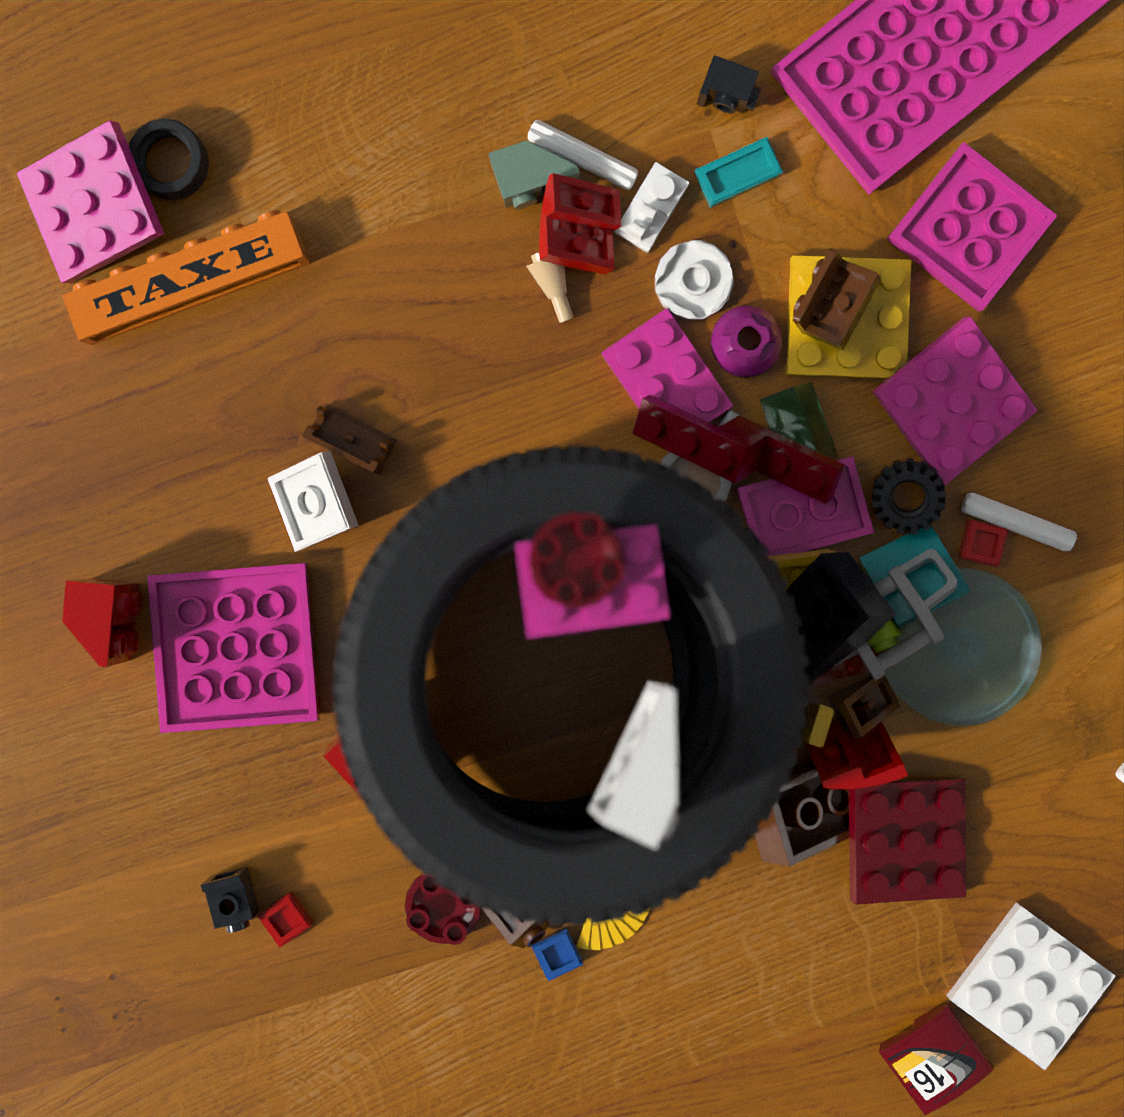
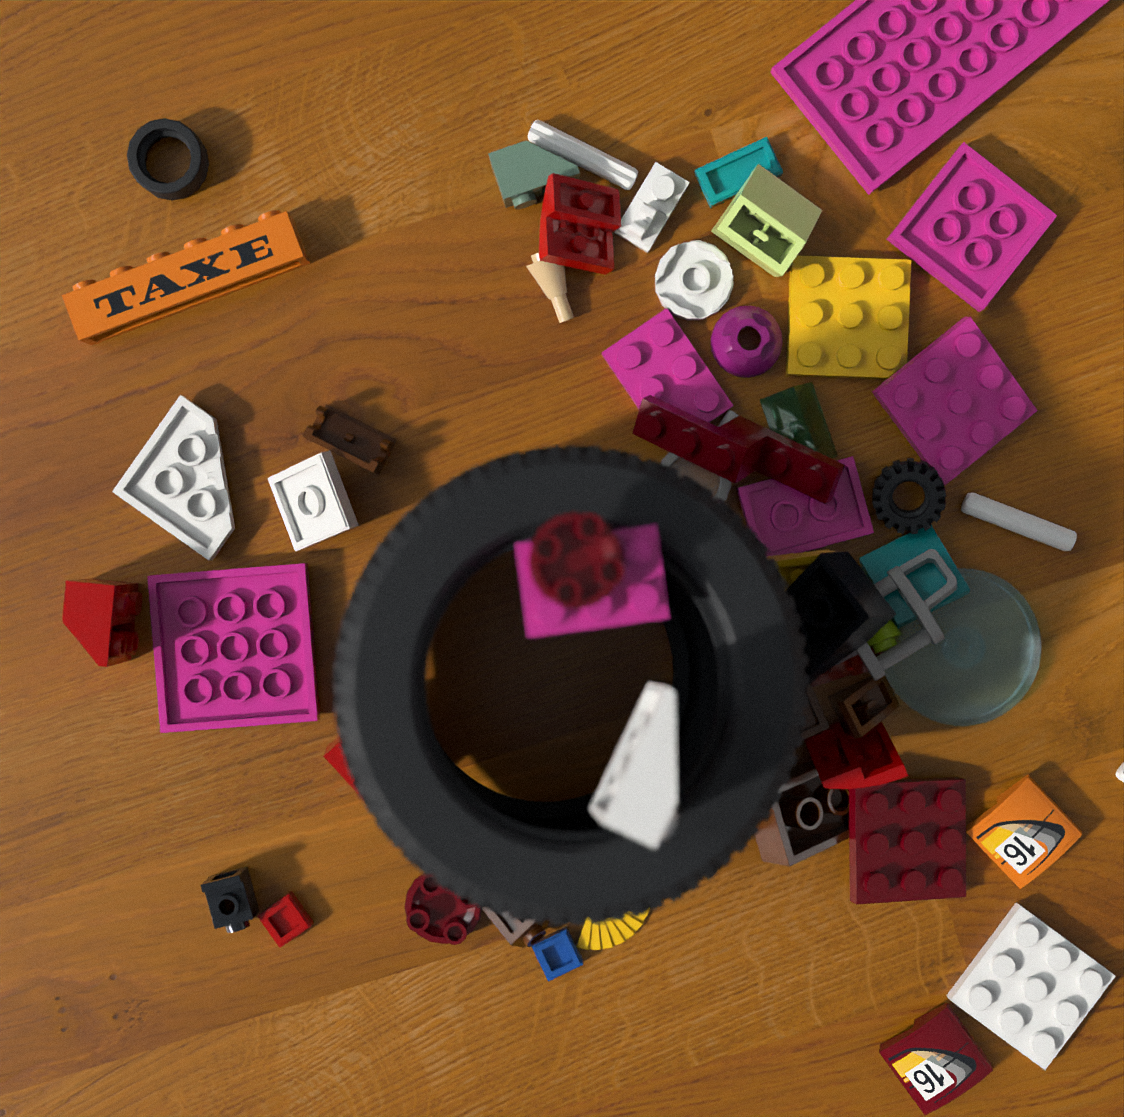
(90, 202): plate -> none
(183, 480): none -> white plate
(729, 86): black brick -> none
(768, 221): none -> yellowish green slope
(817, 724): yellow tile -> none
(835, 300): reddish brown bracket -> none
(982, 543): red tile -> none
(1024, 831): none -> orange slope

